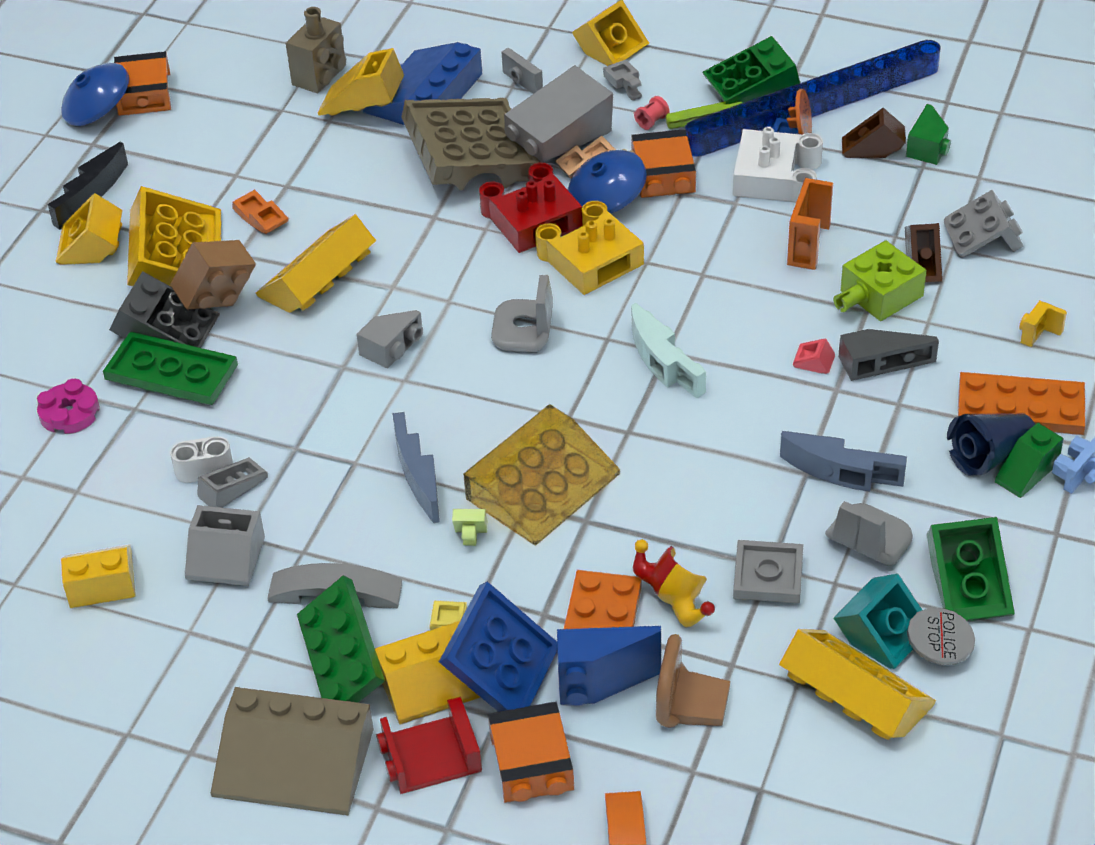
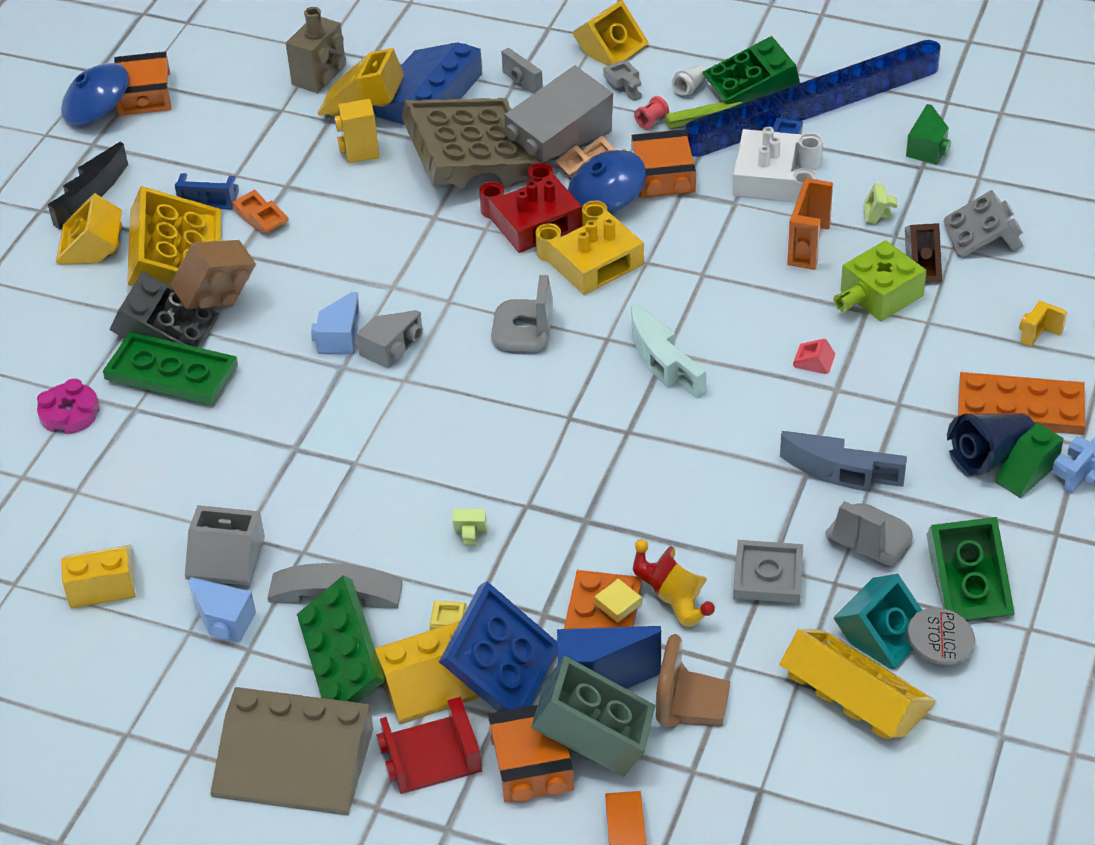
(200, 457): white beam -> none
(212, 194): none -> blue hinge
(221, 488): light grey slope -> none
(223, 608): none -> light blue slope
(318, 266): yellow slope -> none
(337, 326): none -> light blue slope
(358, 131): none -> yellow brick
(417, 469): sand blue slope -> none
(539, 475): clear yellow slope -> none
(594, 716): none -> sand green brick
(618, 600): none -> light yellow tile
(688, 80): none -> white cone
(801, 114): orange piece -> none
(874, 137): reddish brown slope -> none
(876, 204): none -> yellowish green tile
(881, 352): dark grey slope -> none

